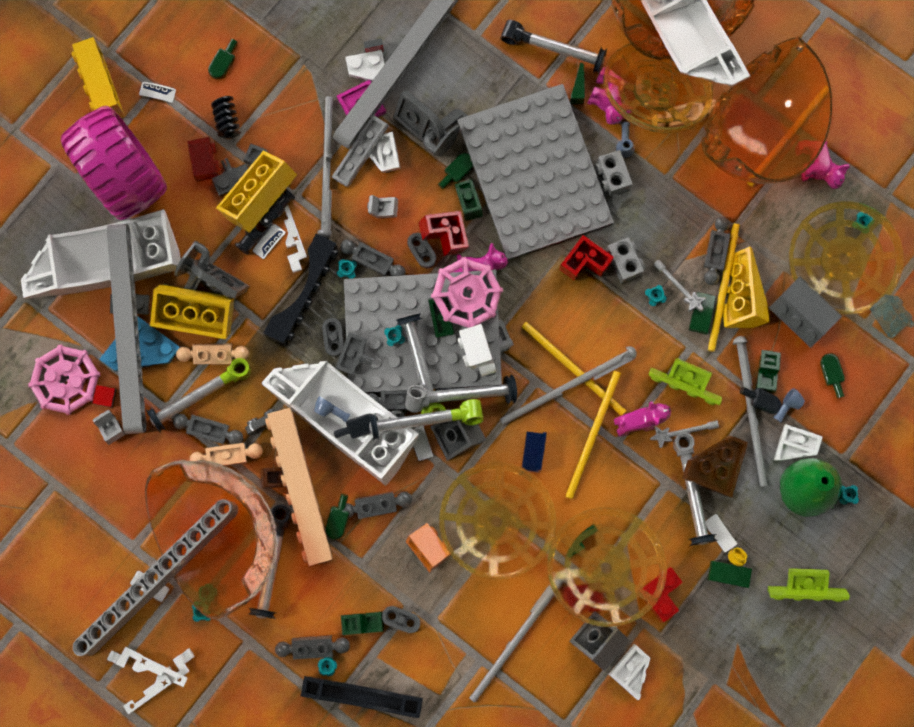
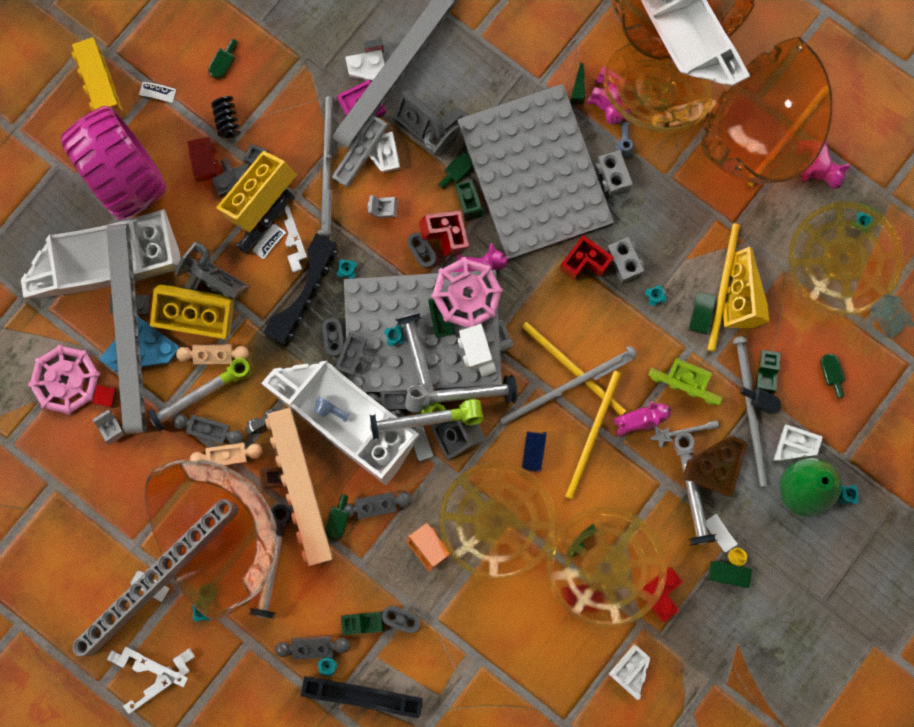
(355, 427): black piece -> none
(371, 258): dark grey plate -> none
(515, 33): piece -> none
(535, 613): light grey bar -> none
(599, 643): dark grey slope -> none
(692, 300): light grey piece -> none
(716, 251): dark grey plate -> none
(792, 400): sand blue bar -> none
(805, 311): dark grey slope -> none
(808, 585): lime bracket -> none

